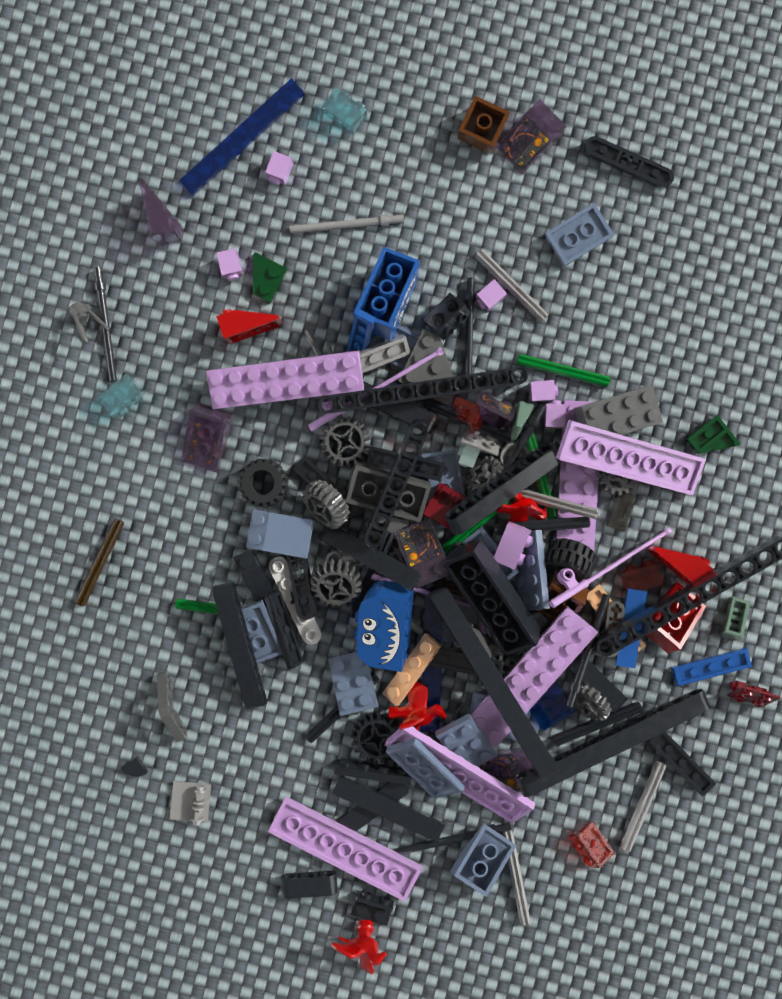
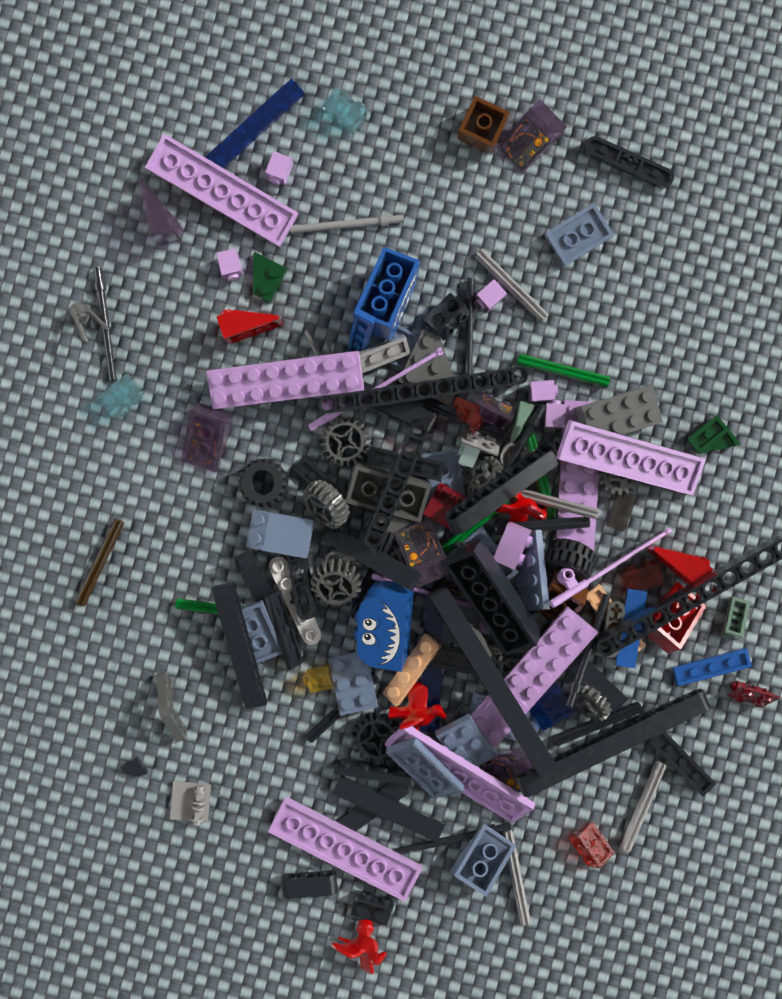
(221, 190): none -> lavender plate
(318, 678): none -> clear yellow brick

